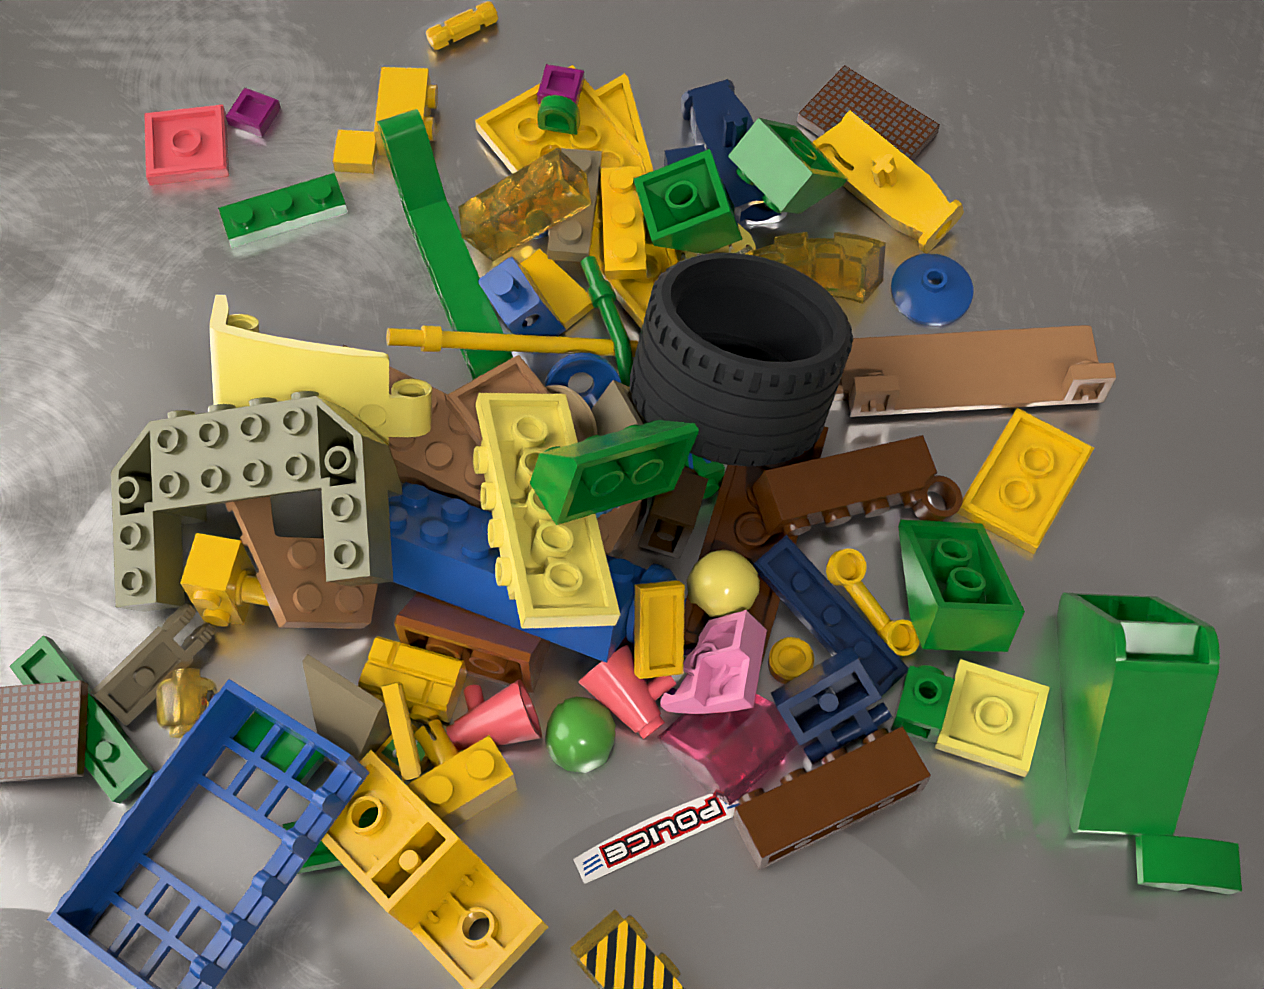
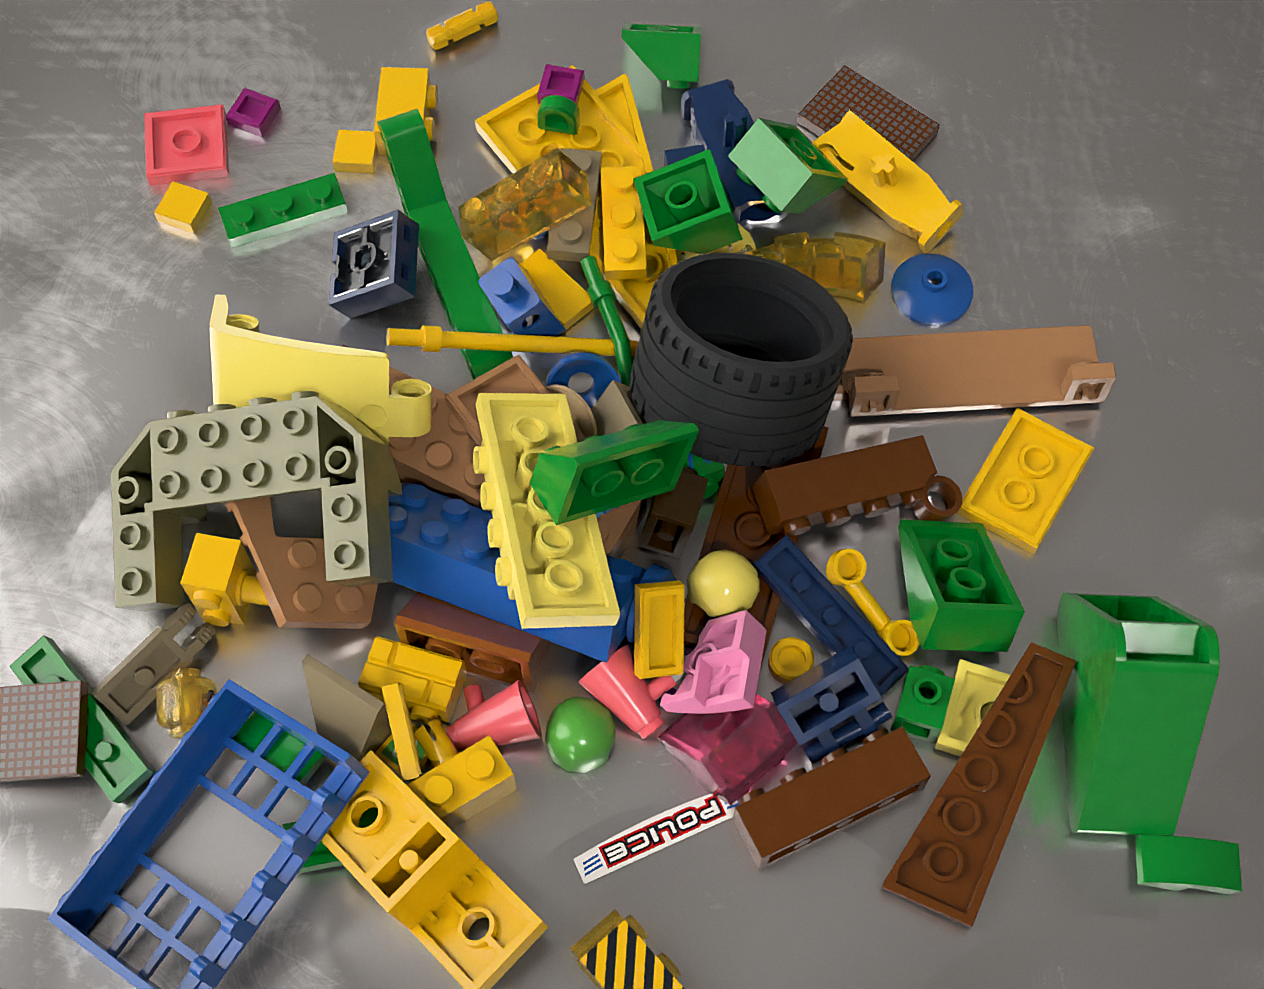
(183, 207): none -> yellow tile
(374, 264): none -> piece
(666, 50): none -> green slope
(969, 820): none -> reddish brown wing

